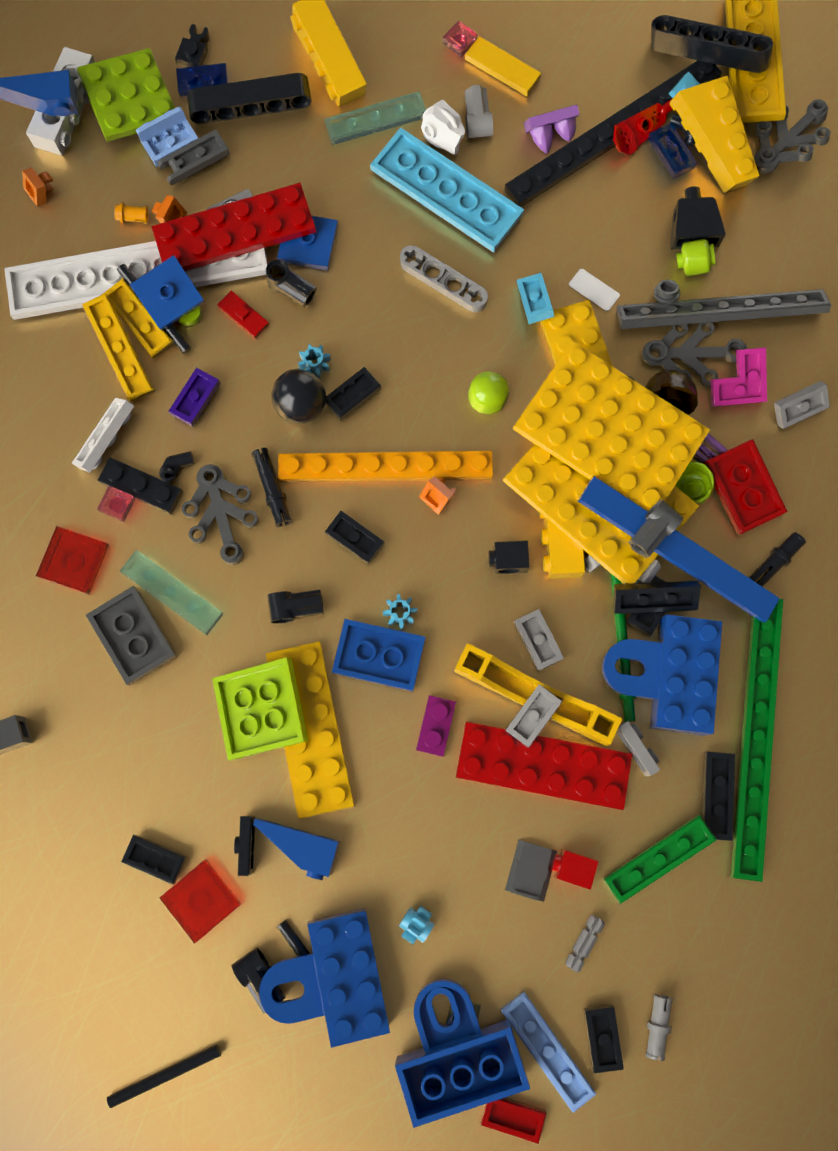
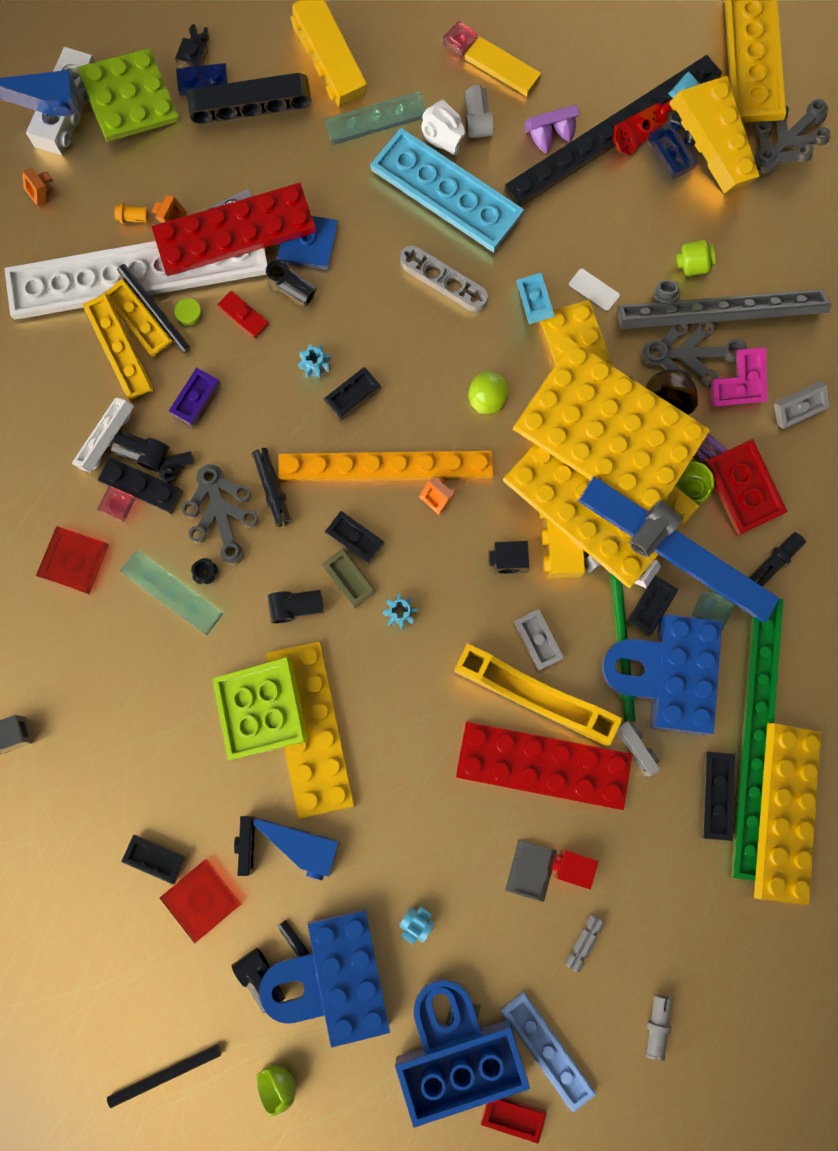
(131, 635): dark grey plate -> none
(146, 453): none -> black piece
(166, 134): light blue bracket -> none
(167, 293): blue plate -> none
(194, 157): dark grey hinge -> none
(199, 566): none -> black plate
(275, 1089): none -> lime hair
(299, 396): black piece -> none
(349, 578): none -> olive tile
(378, 655): blue plate -> none
(436, 726): magenta plate -> none
(534, 715): light grey plate -> none
(603, 1039): black plate -> none
(656, 597): black plate -> none
(659, 859): green tile -> none
(696, 219): black torso -> none
(711, 43): black beam -> none
(713, 607): none -> clear light blue slope
(787, 814): none -> yellow plate

